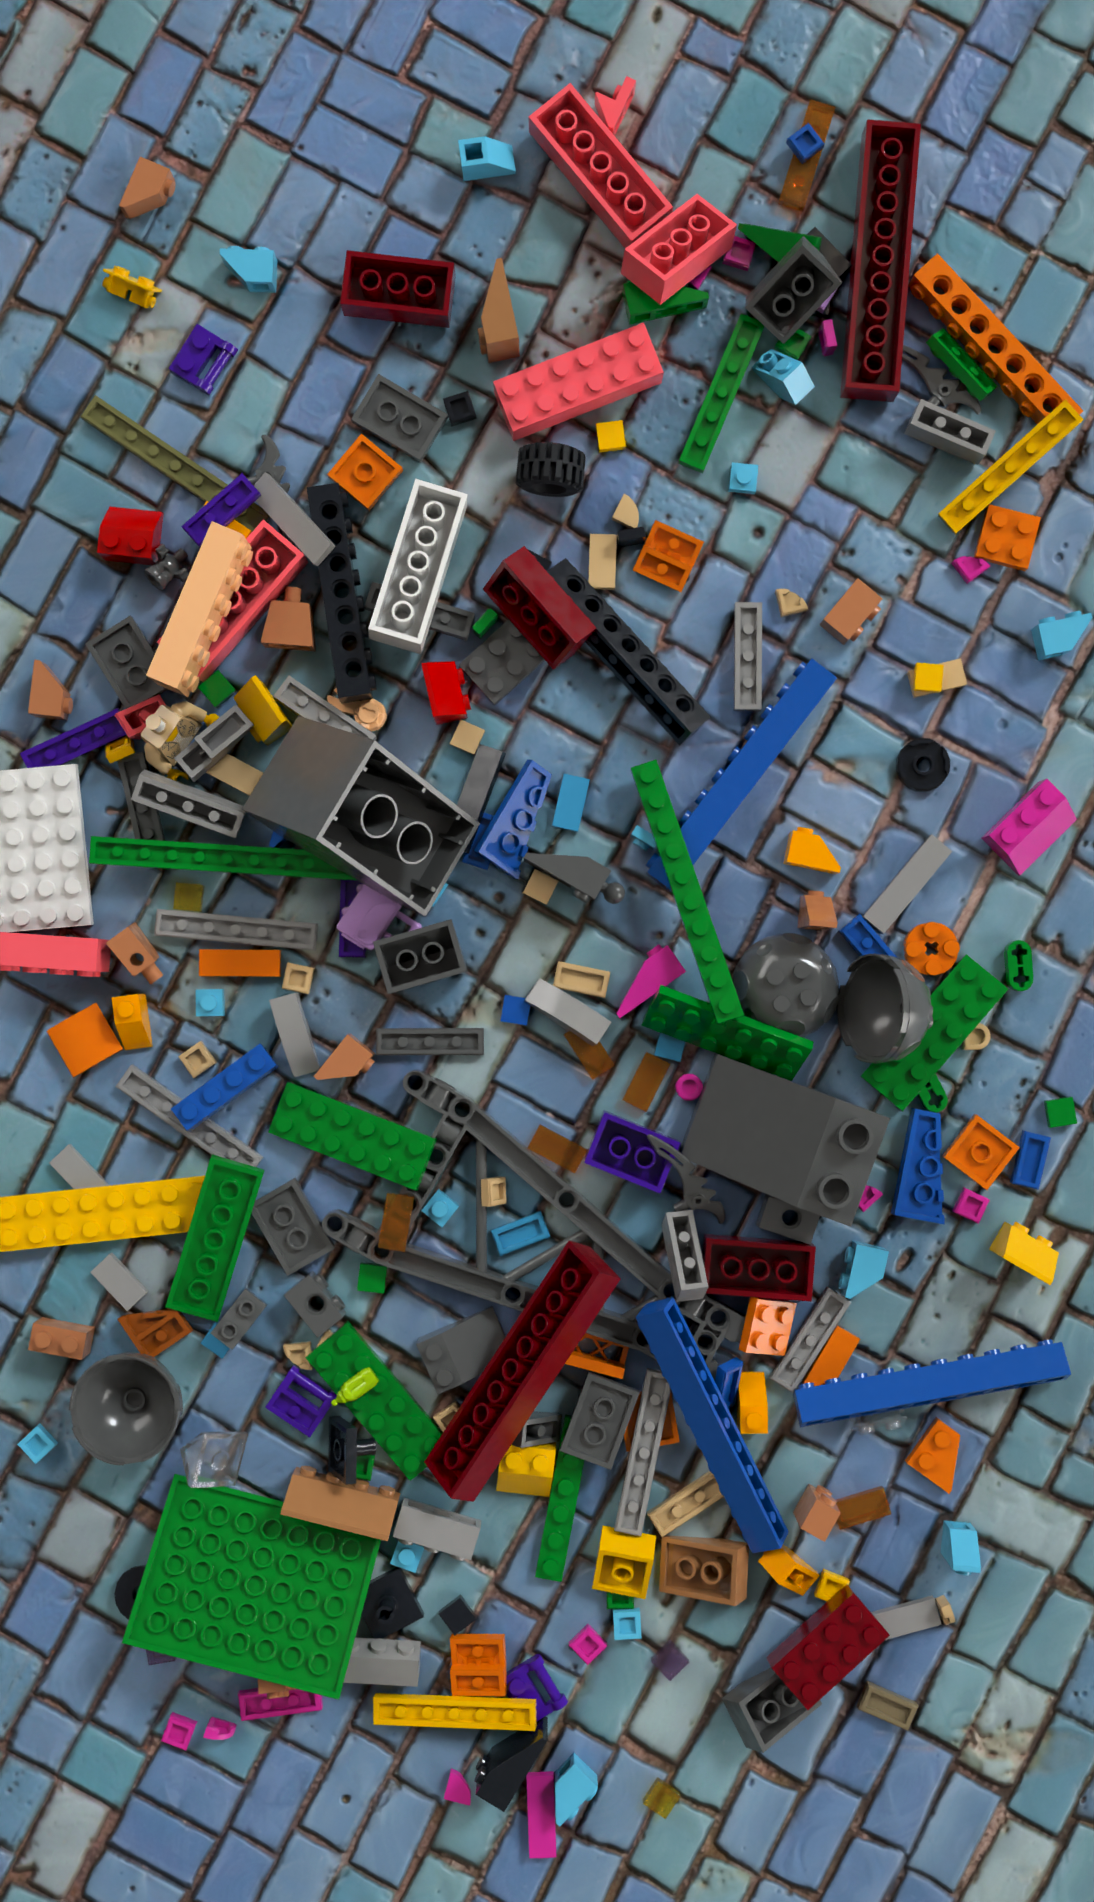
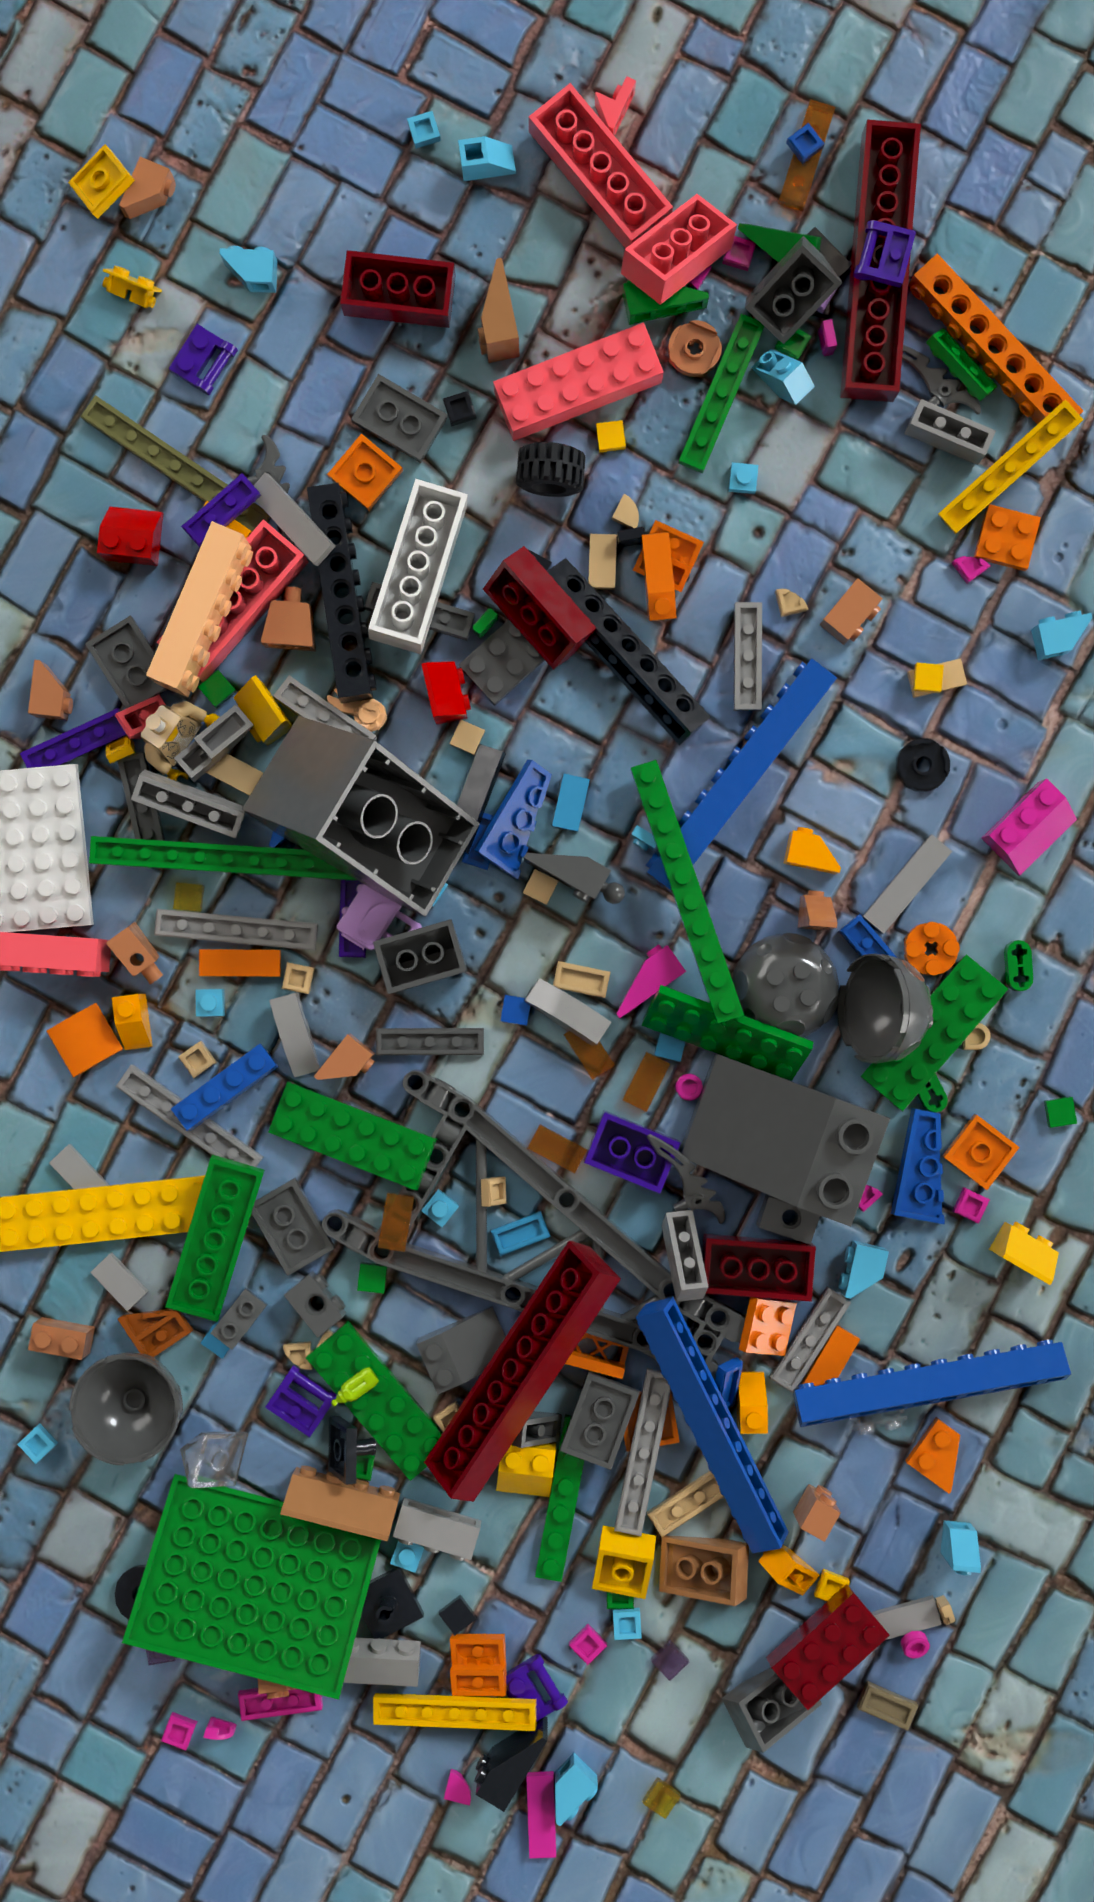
(101, 181): none -> yellow tile
(166, 568): dark grey piece -> none
(423, 129): none -> medium azure plate
(658, 576): none -> orange slope
(688, 334): none -> nougat plate
(862, 1507): clear orange tile -> none
(893, 257): none -> dark purple plate
(915, 1644): none -> dark pink tile
(1030, 1160): blue tile -> none

